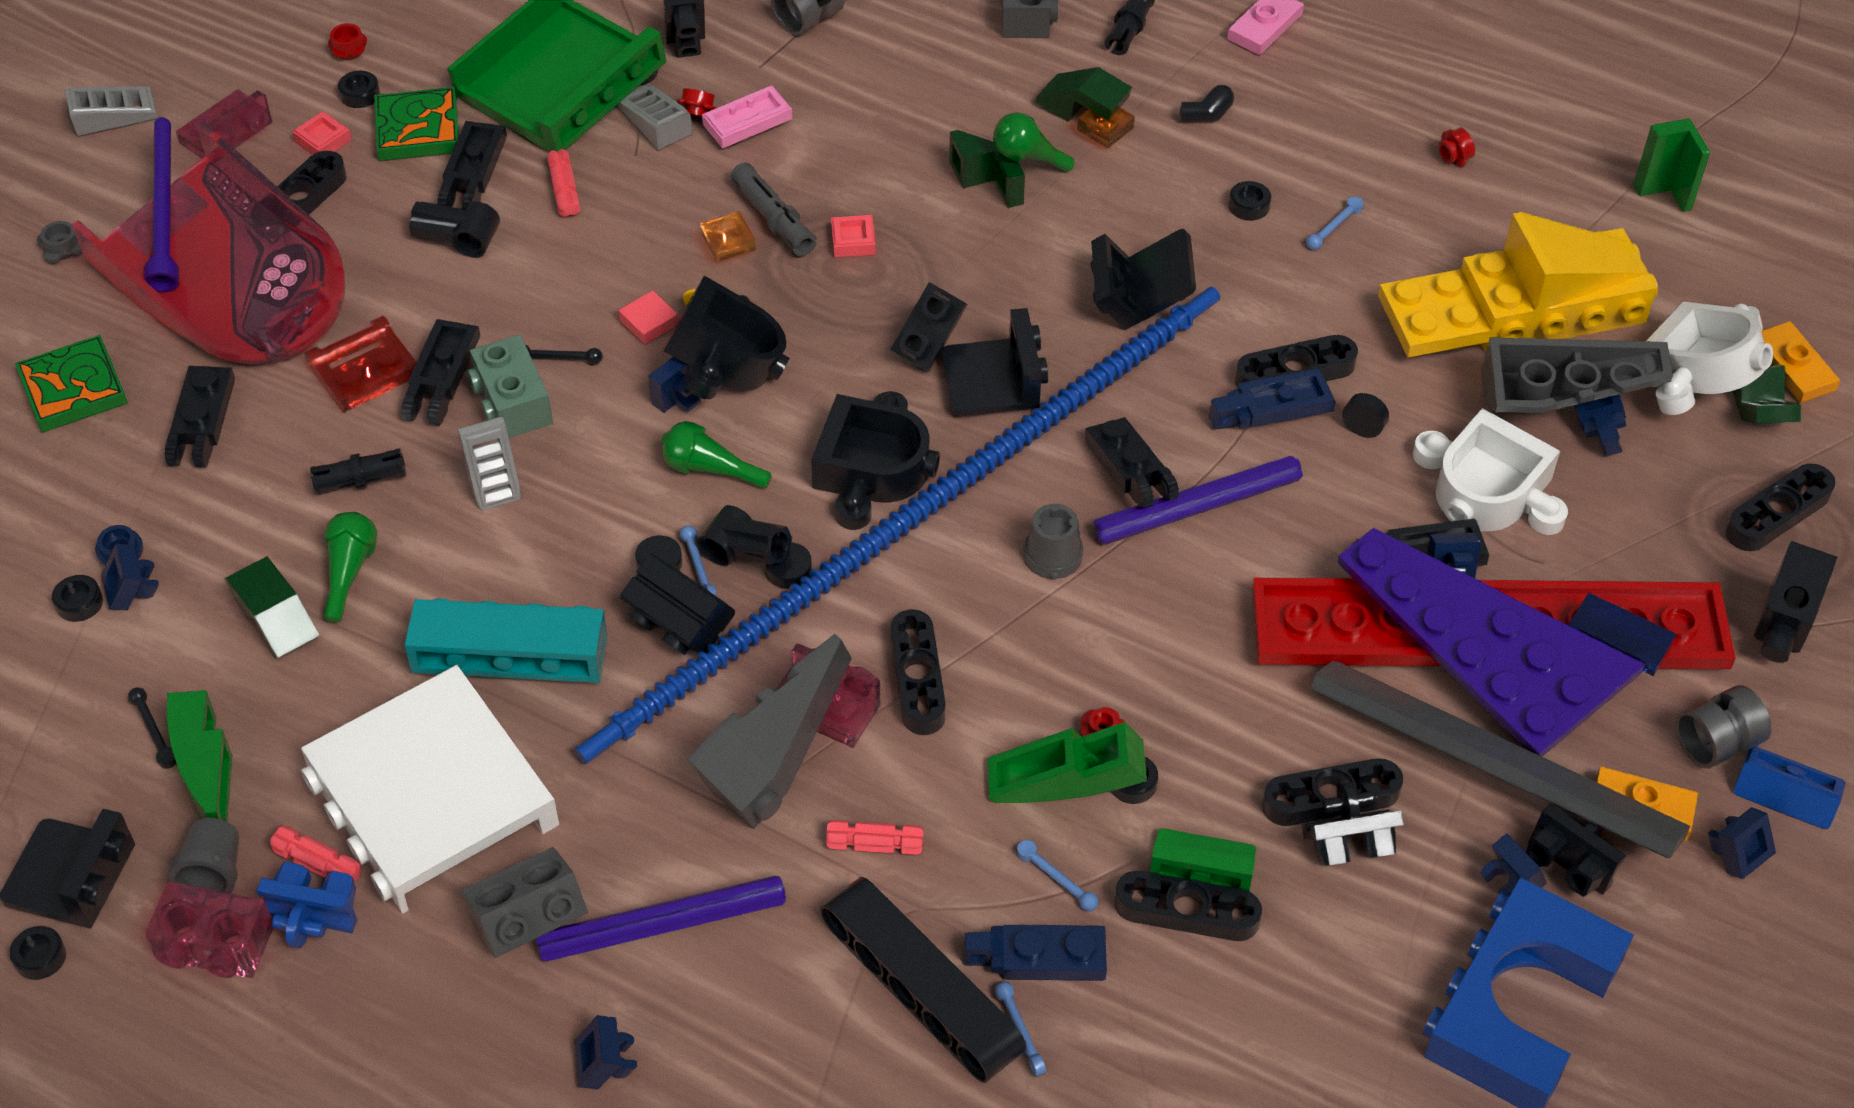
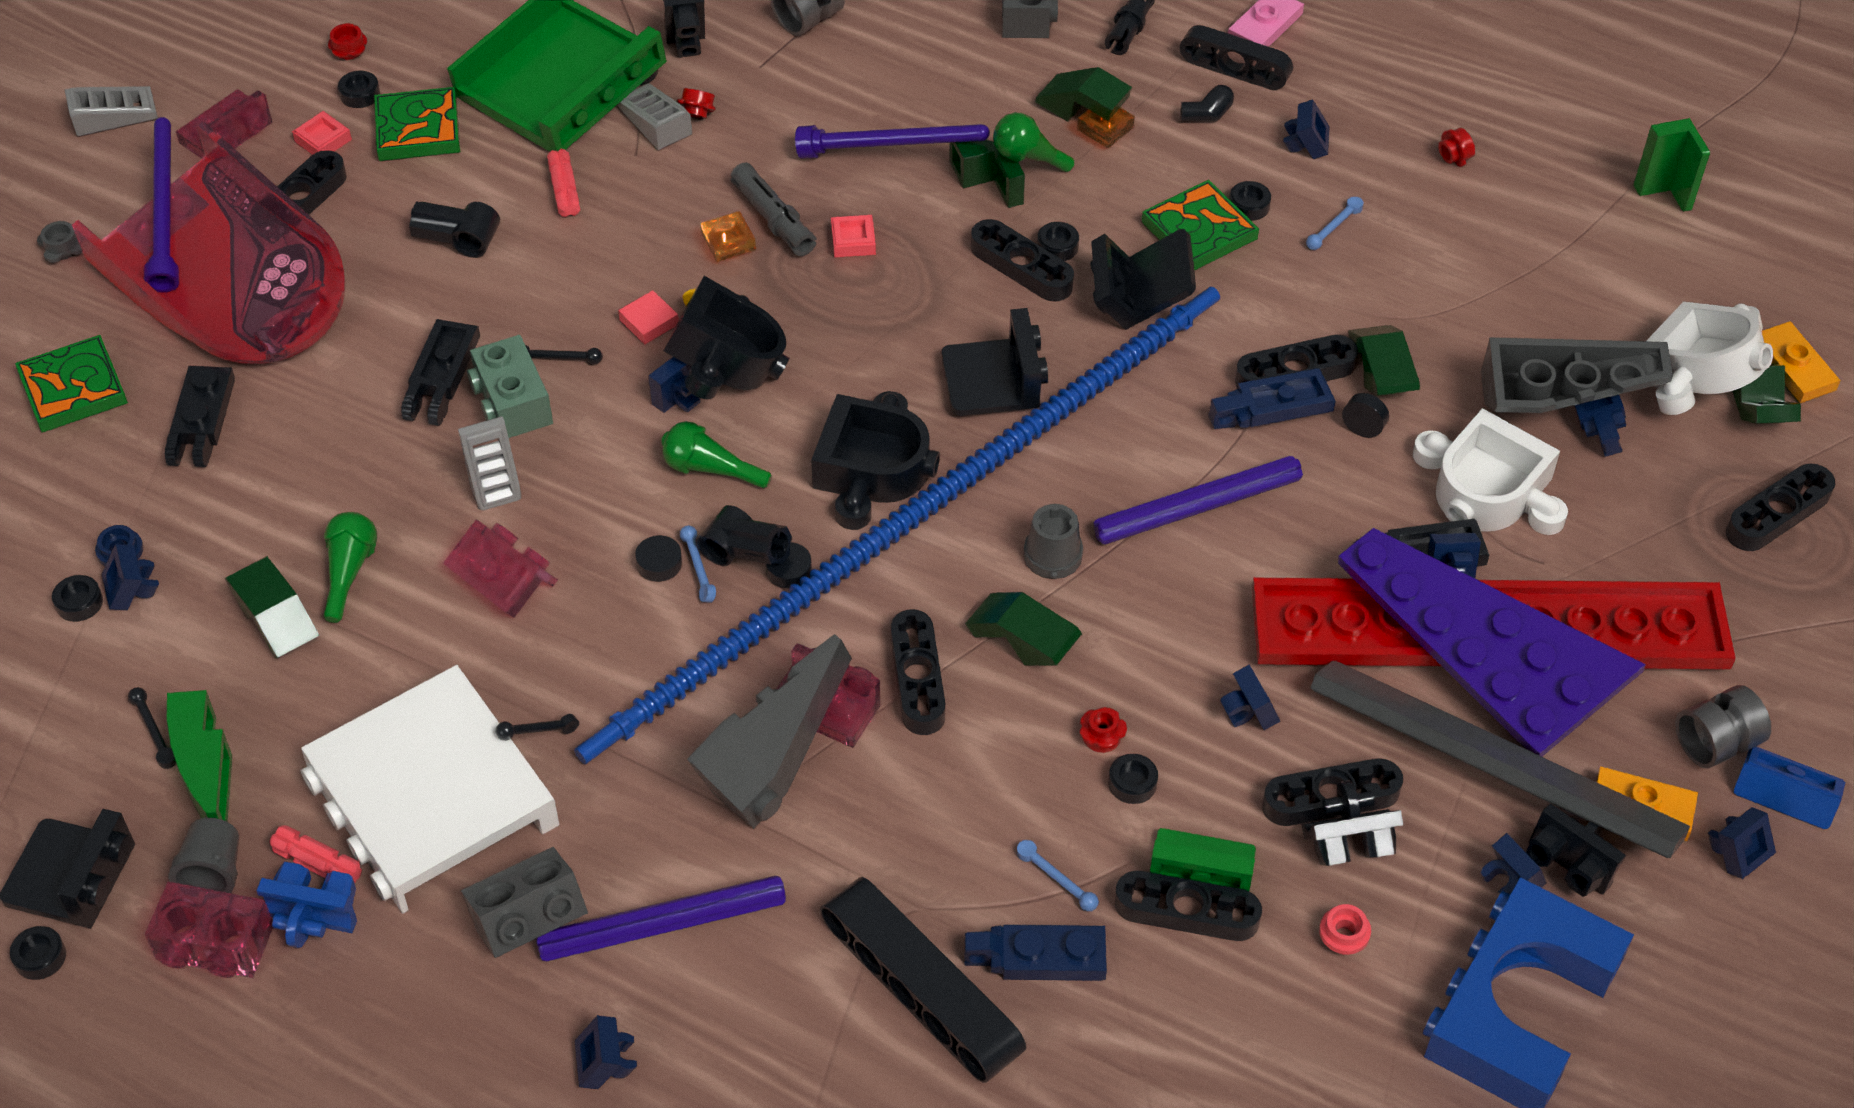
(358, 471): black pin -> none
(365, 374): clear red plate -> none
(472, 162): black hinge -> none
(497, 567): none -> clear pink bracket
(507, 640): teal brick -> none
(567, 724): none -> black hinge
(677, 605): black brick -> none
(747, 116): bright pink plate -> none
(814, 141): none -> dark purple piece
(874, 837): coral axle -> none
(929, 326): black hips -> none
(1004, 992): medium blue hinge -> none
(1028, 275): none -> black beam
(1031, 628): none -> dark green slope
(1059, 239): none -> black tile
(1068, 766): green slope -> none
(1131, 461): black hinge -> none
(1209, 218): none -> tile
(1250, 700): none -> dark blue tile
(1260, 74): none -> black beam
(1308, 131): none -> dark blue tile
(1345, 917): none -> coral plate
(1385, 359): none -> dark green slope
(1541, 286): yellow wedge -> none
(1623, 631): clear blue tile -> none
(1793, 601): black torso -> none

